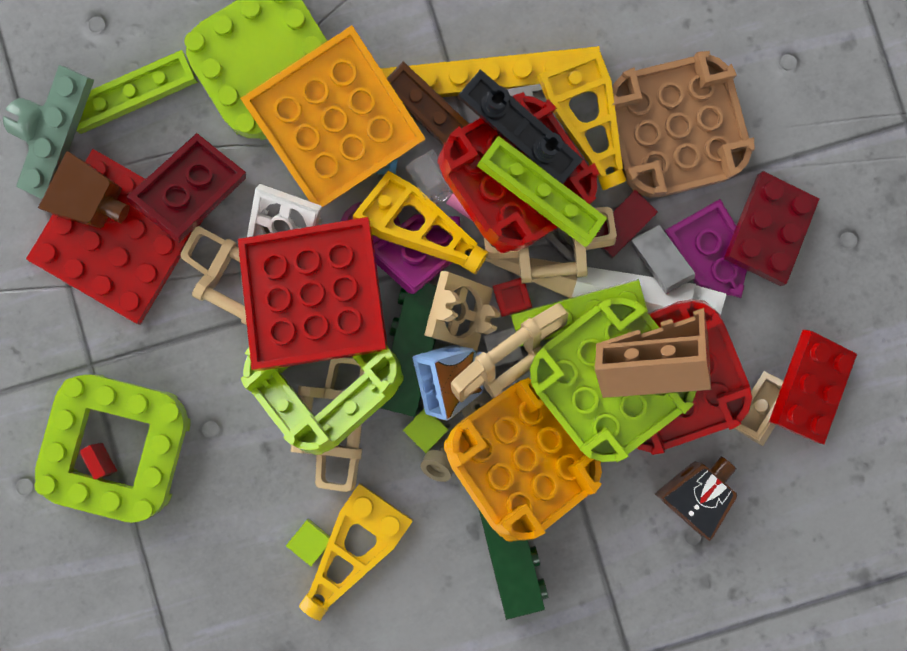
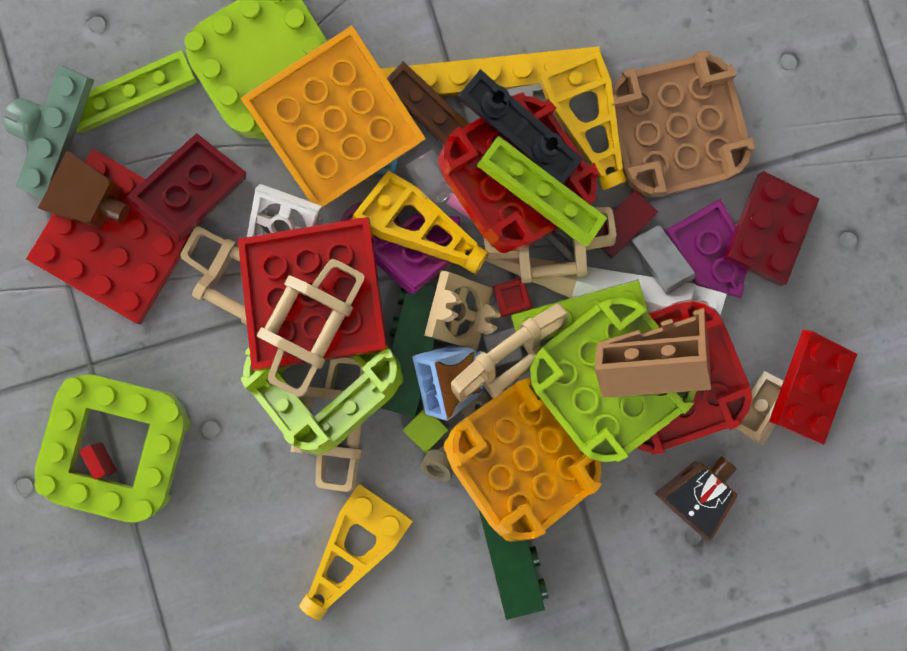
(308, 542): lime tile -> none
(339, 311): none -> tan bar

